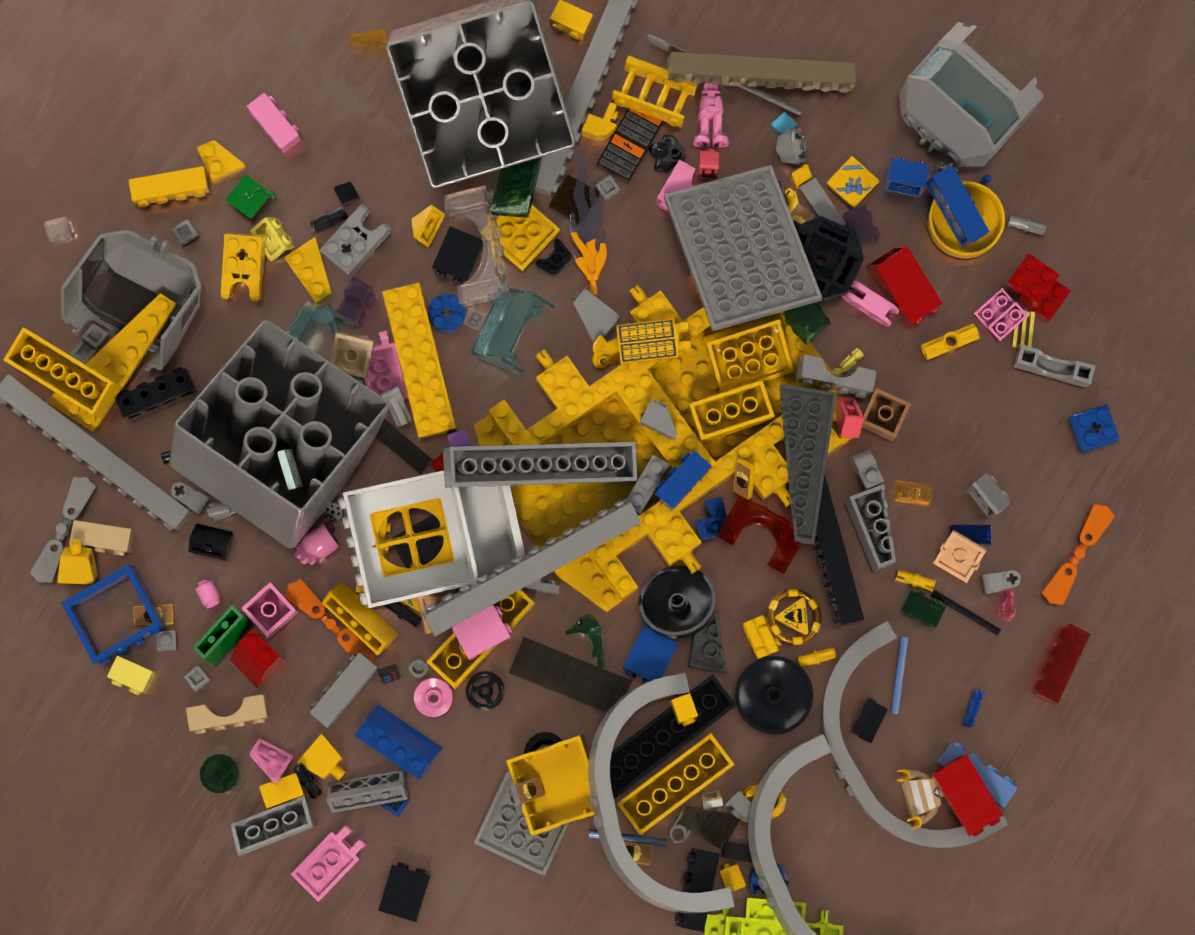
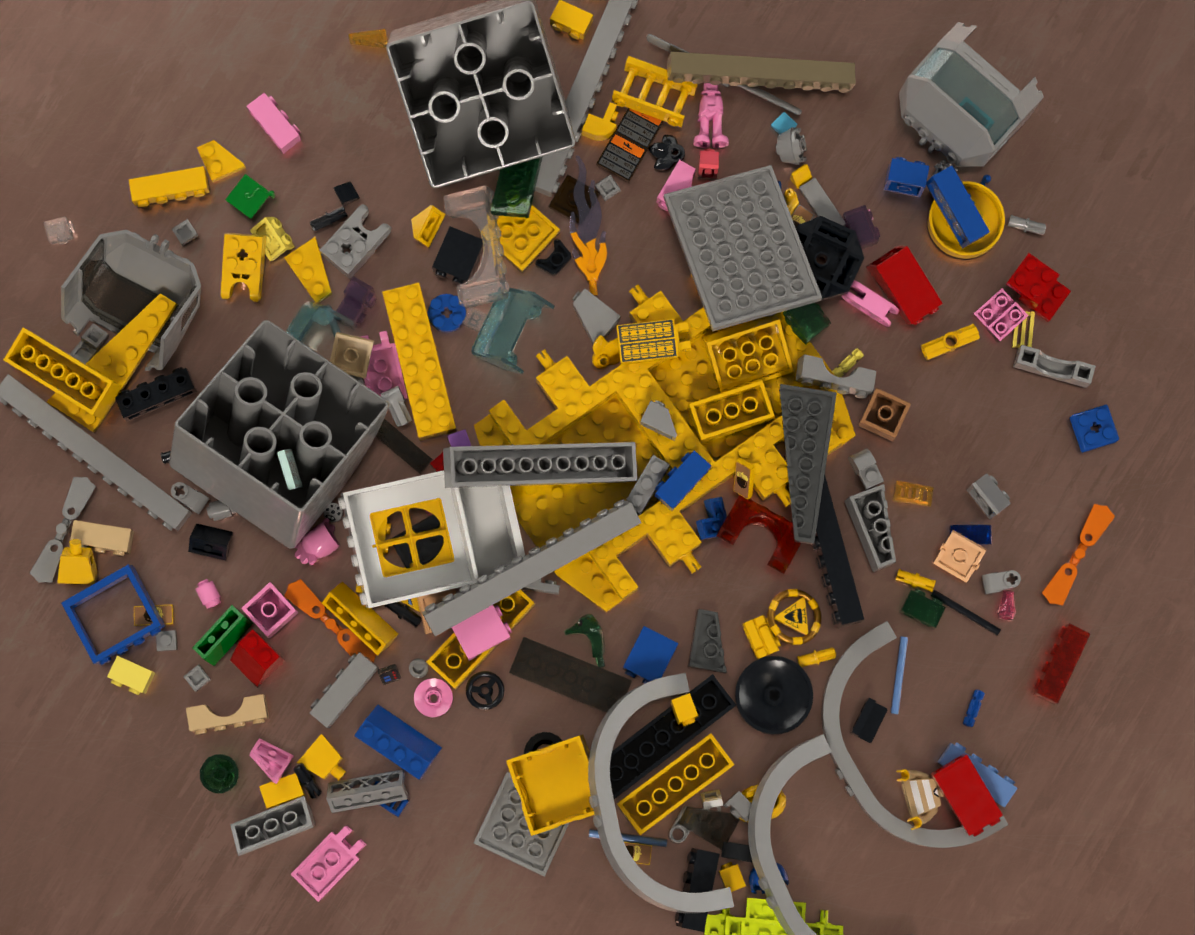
(404, 892): black brick -> none
(527, 791): tile -> none
(677, 602): black dish -> none
(848, 417): coral slope -> none
(852, 182): yellow tile -> none

